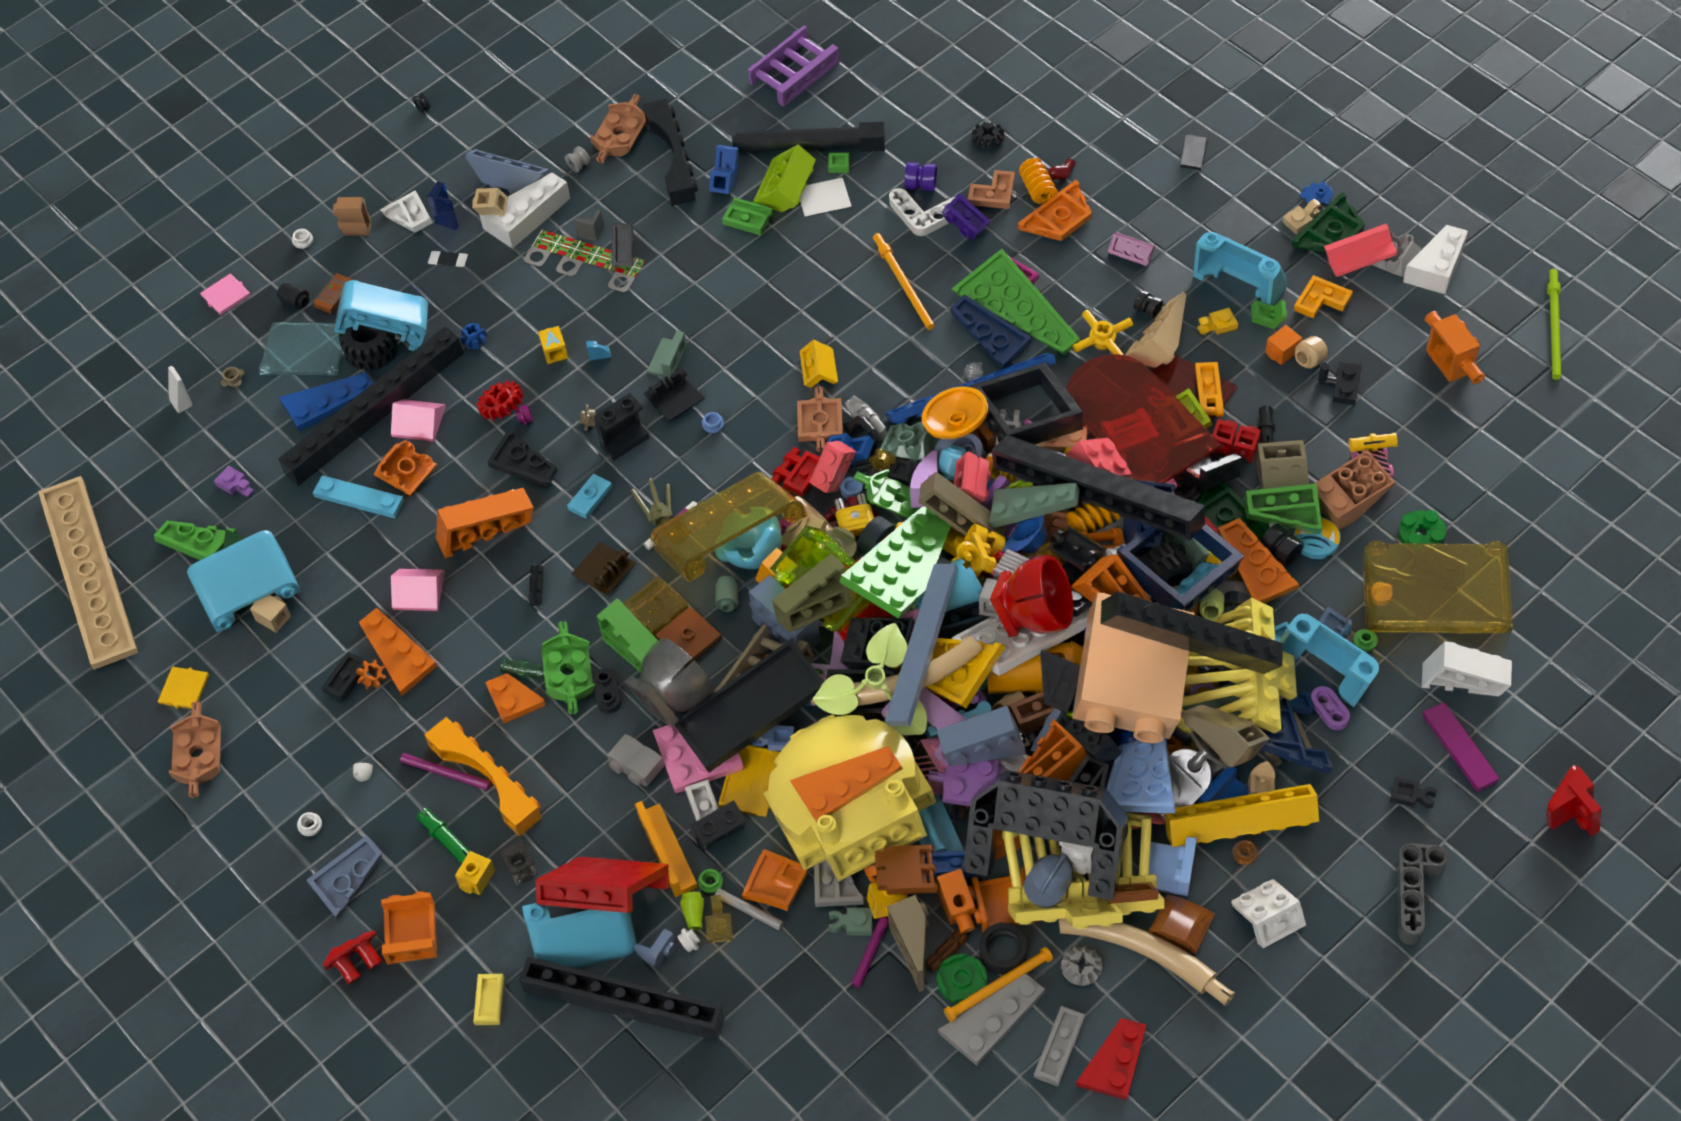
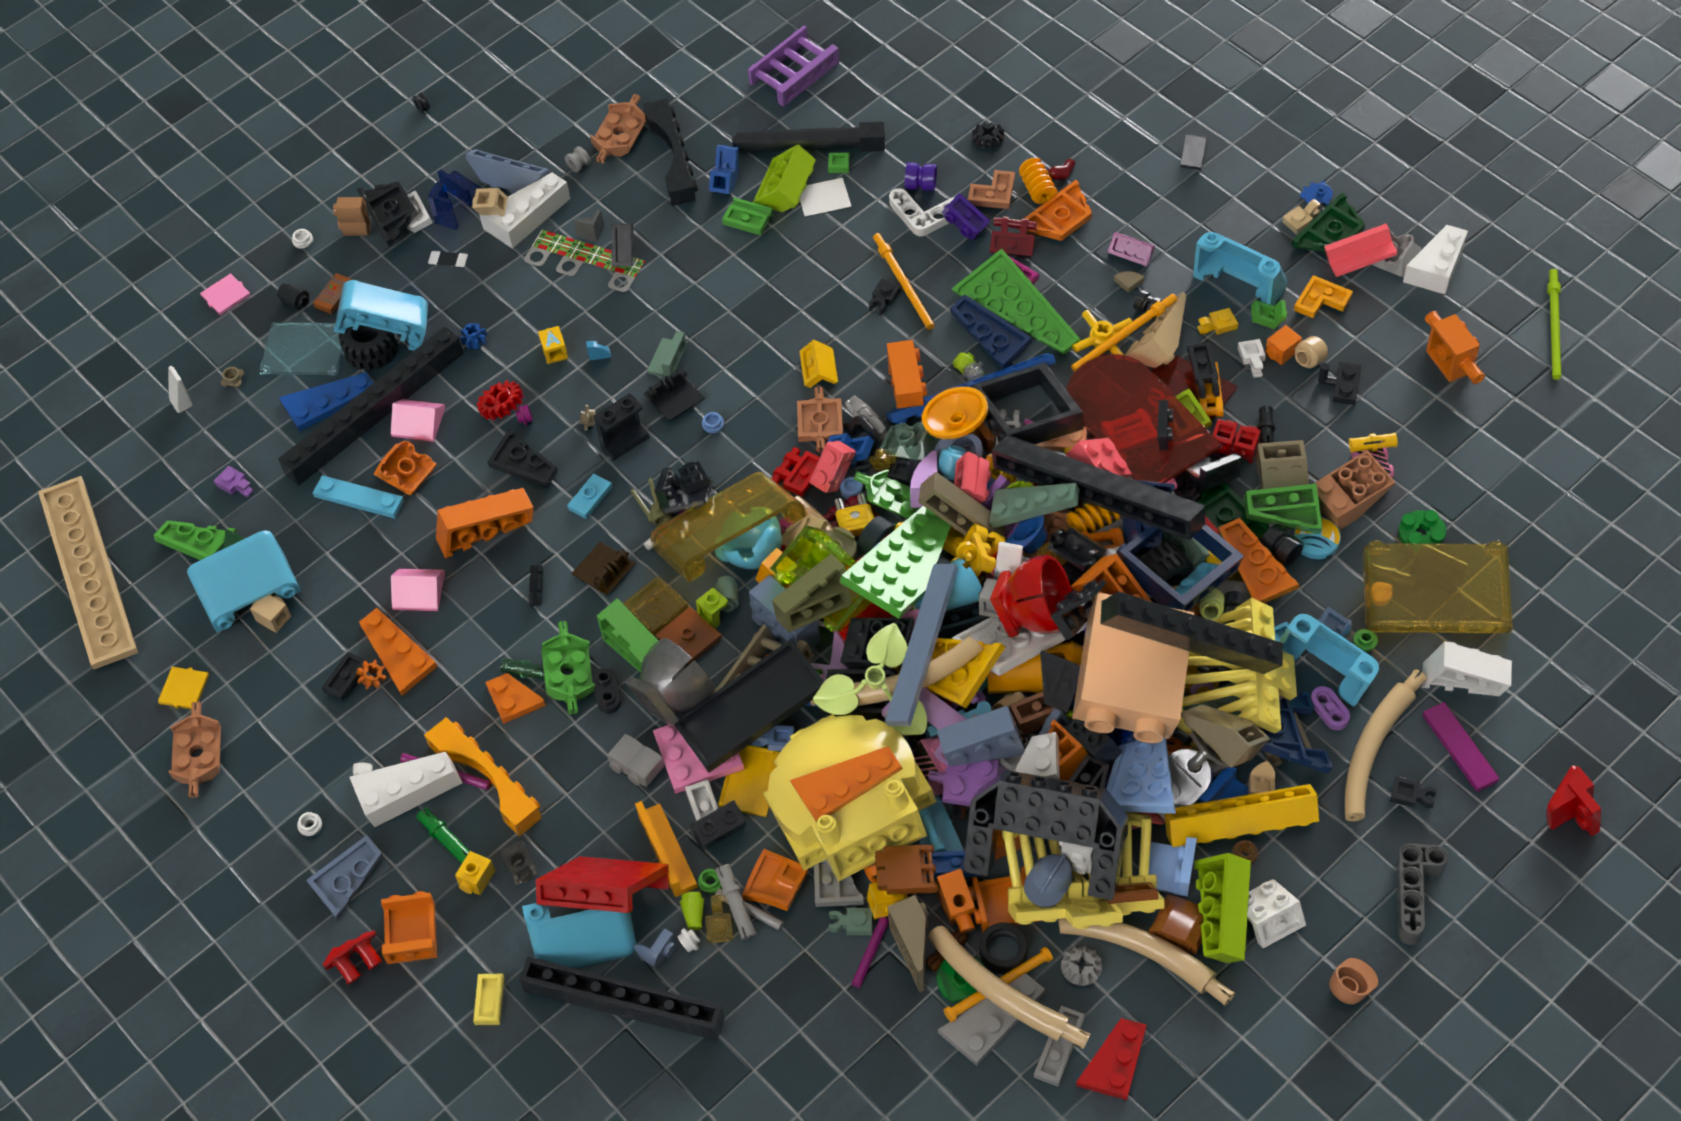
(389, 209): none -> black wing
(403, 786): none -> white wedge
(459, 186): none -> clear blue panel
(676, 497): none -> black bracket
(693, 476): none -> black plate
(710, 605): none -> lime bracket
(731, 891): none -> light grey pin
(884, 293): none -> black plate
(906, 374): none -> orange wedge
(963, 360): none -> lime piece
(1003, 995): none -> tan animal
(1009, 556): none -> white slope
(1013, 243): none -> dark red plate
(1041, 756): none -> white wing
(1070, 614): none -> black bracket
(1129, 280): none -> dark tan tile
(1155, 310): none -> light orange bar
(1165, 432): none -> black plate
(1203, 368): none -> black hinge
(1224, 905): none -> lime wedge
(1253, 354): none -> white plate
(1353, 981): none -> nougat cap
(1371, 739): none -> tan animal

